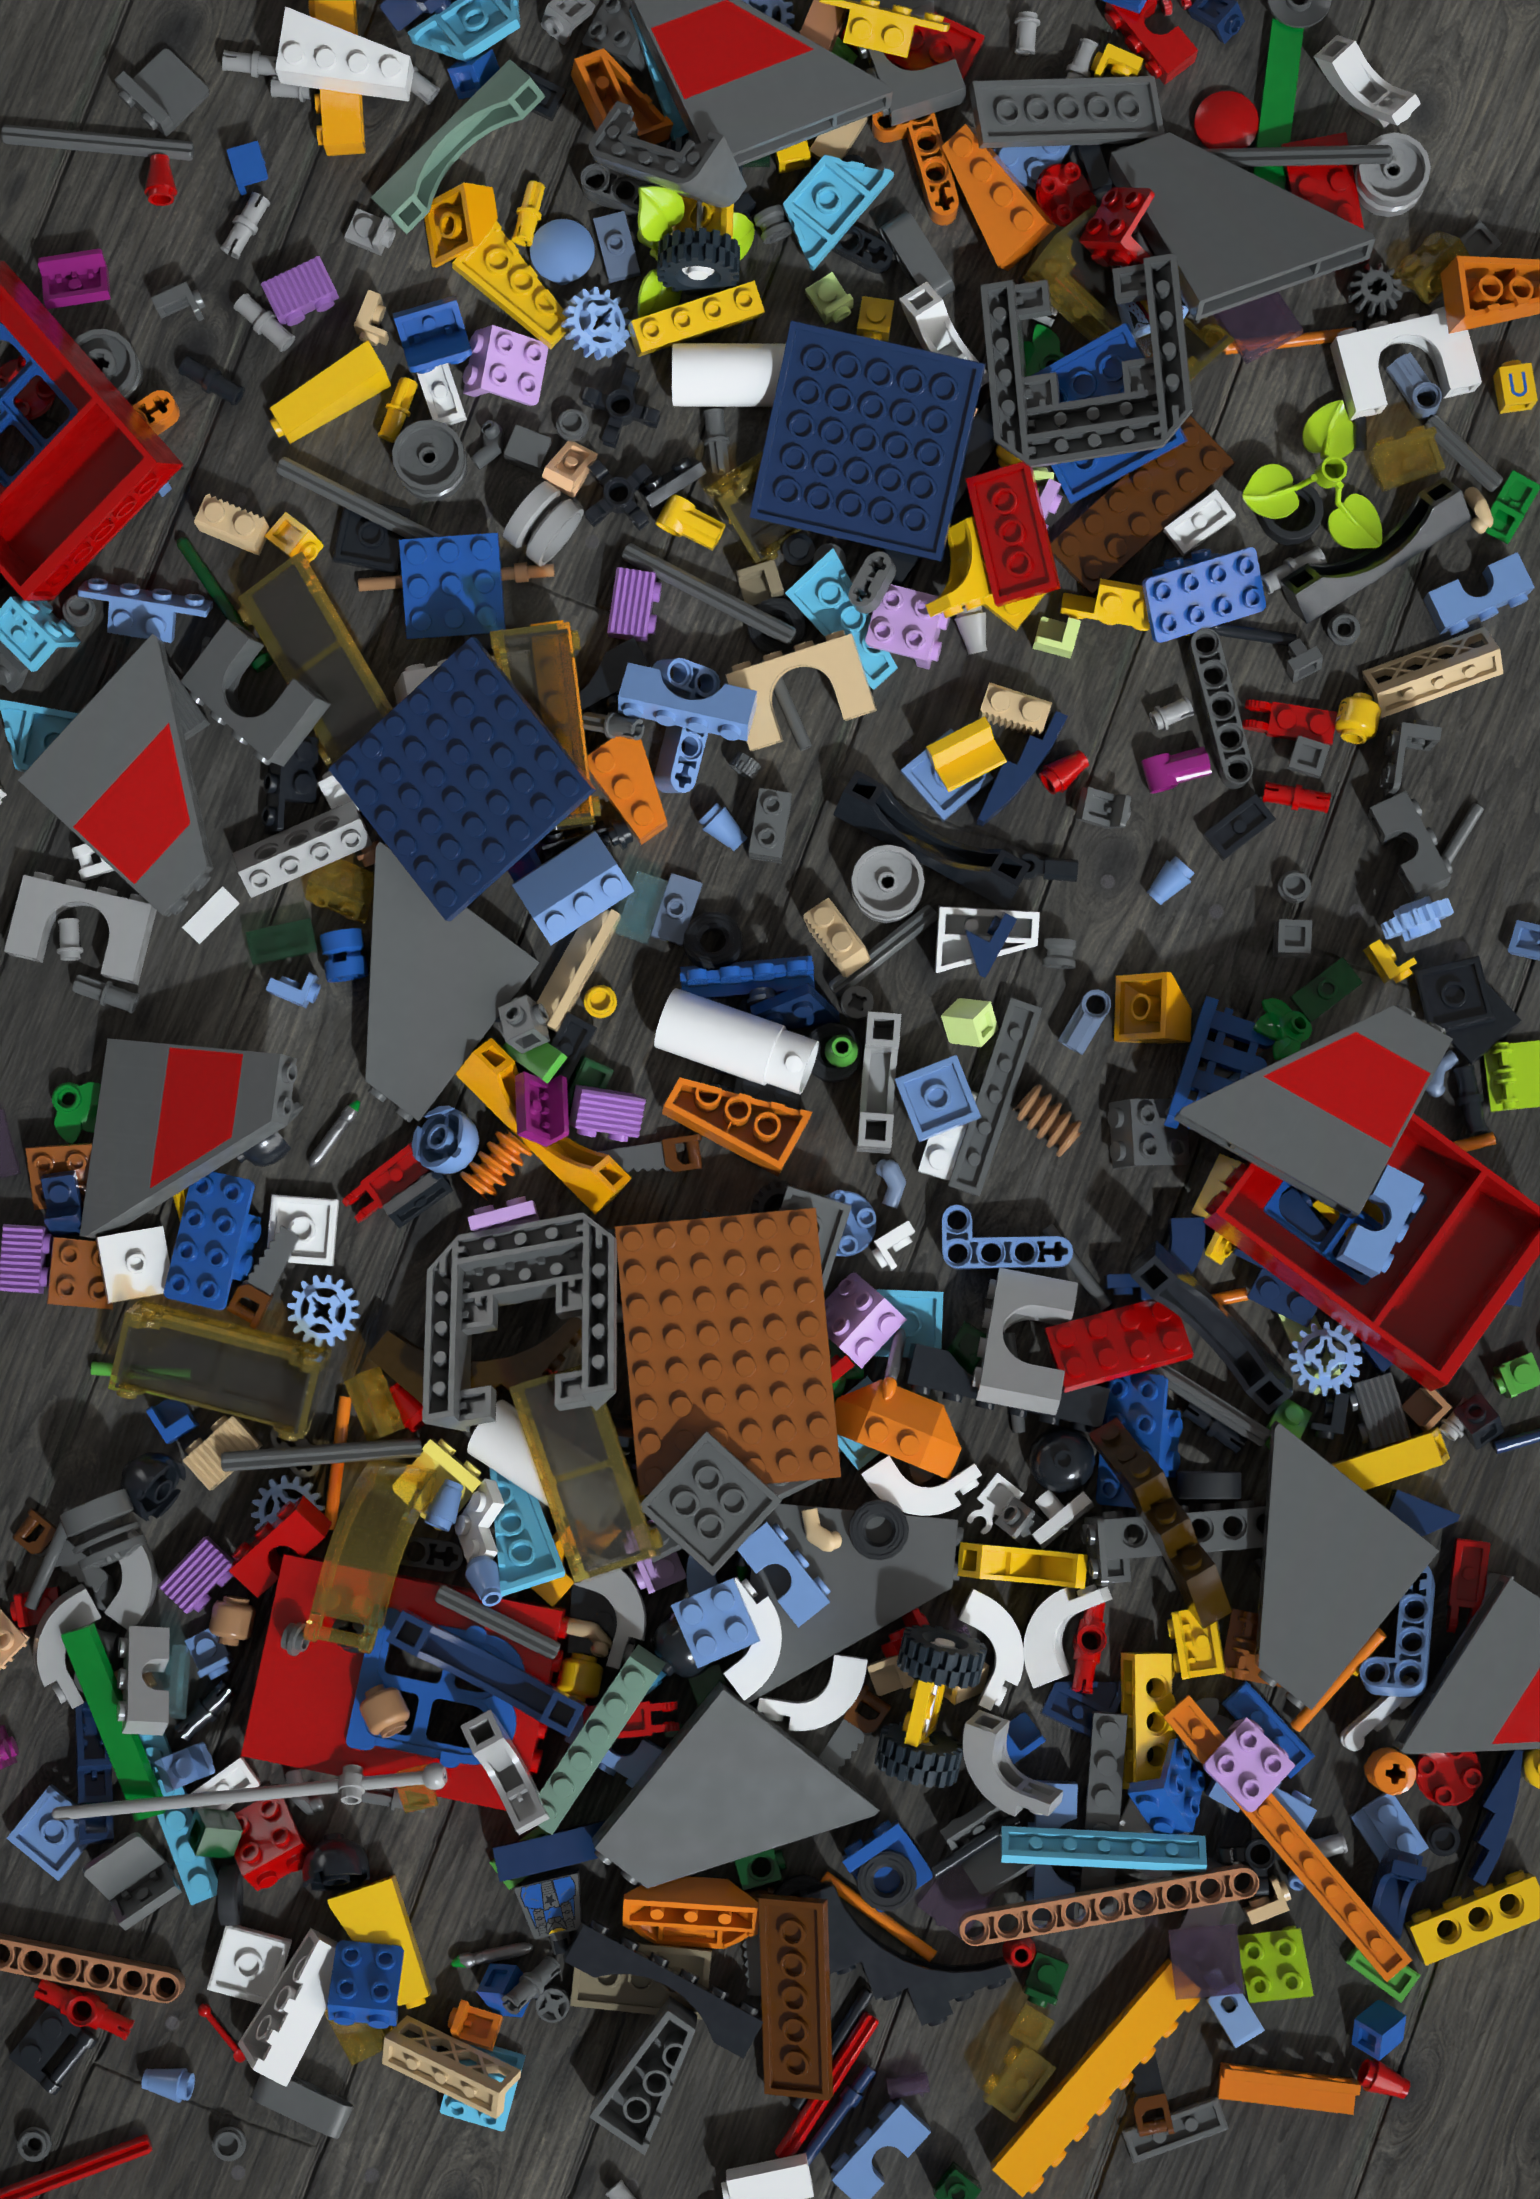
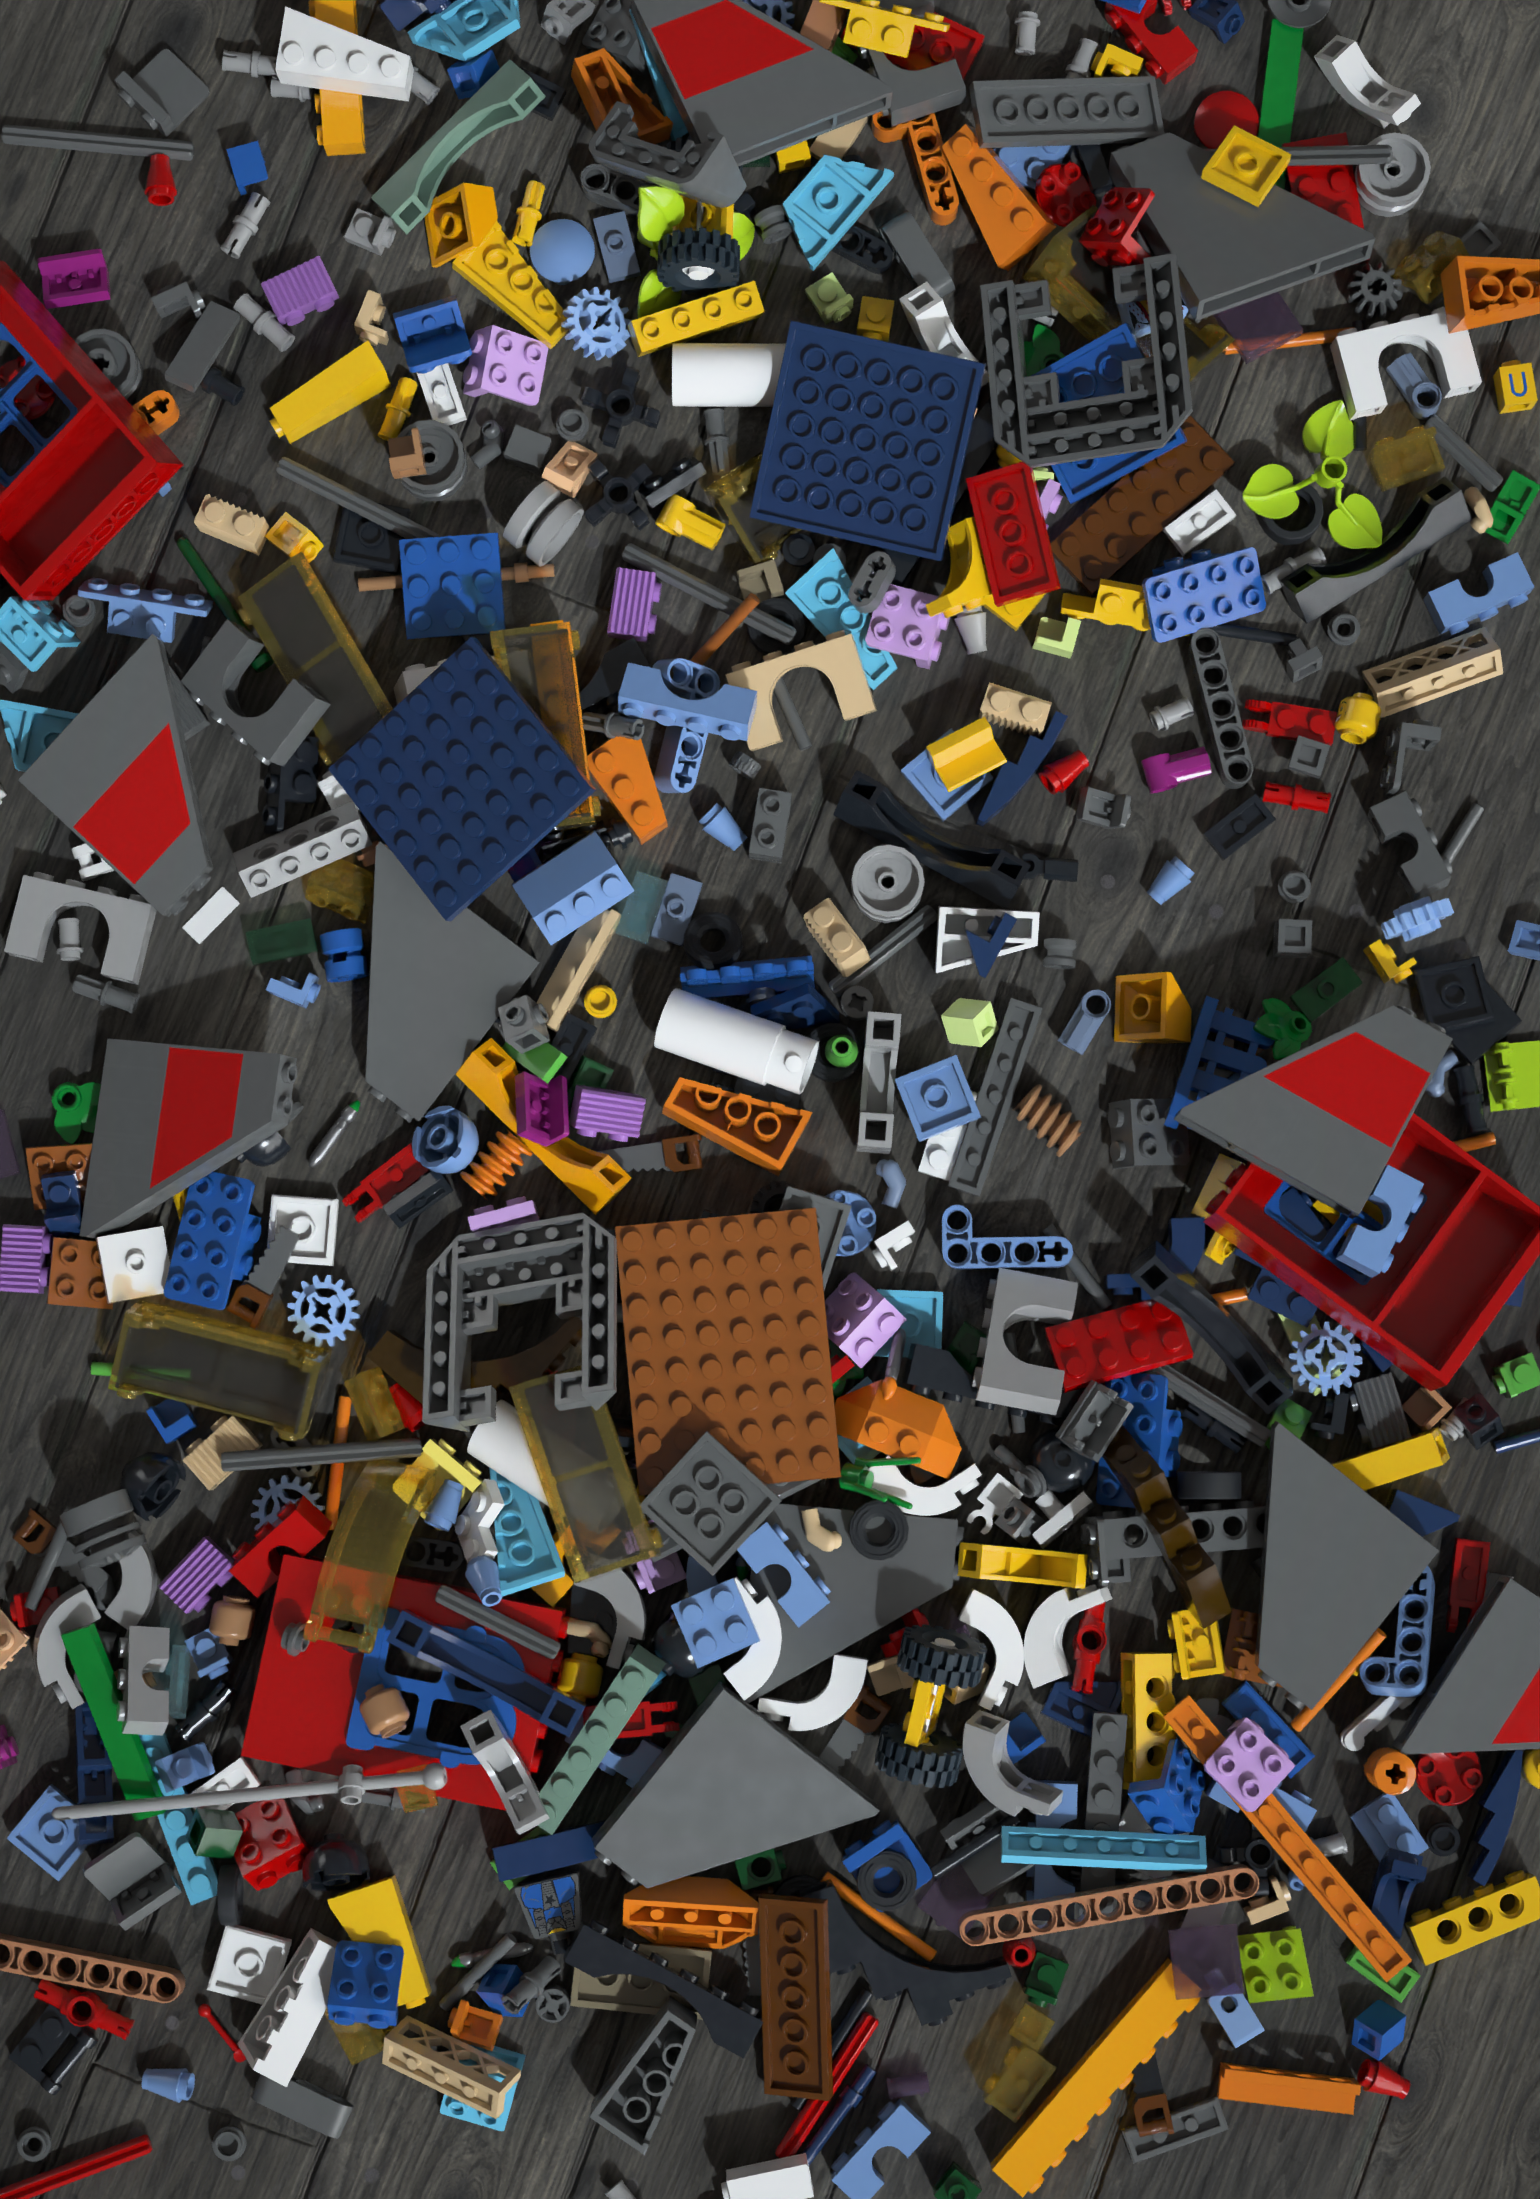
(202, 346): none -> dark grey tile
(407, 455): none -> medium nougat panel
(477, 1972): none -> dark grey bar
(726, 629): none -> dark orange bar
(859, 1479): none -> green plant
(1027, 1478): none -> dark grey plate
(1094, 1421): none -> dark grey hinge
(1246, 166): none -> yellow plate

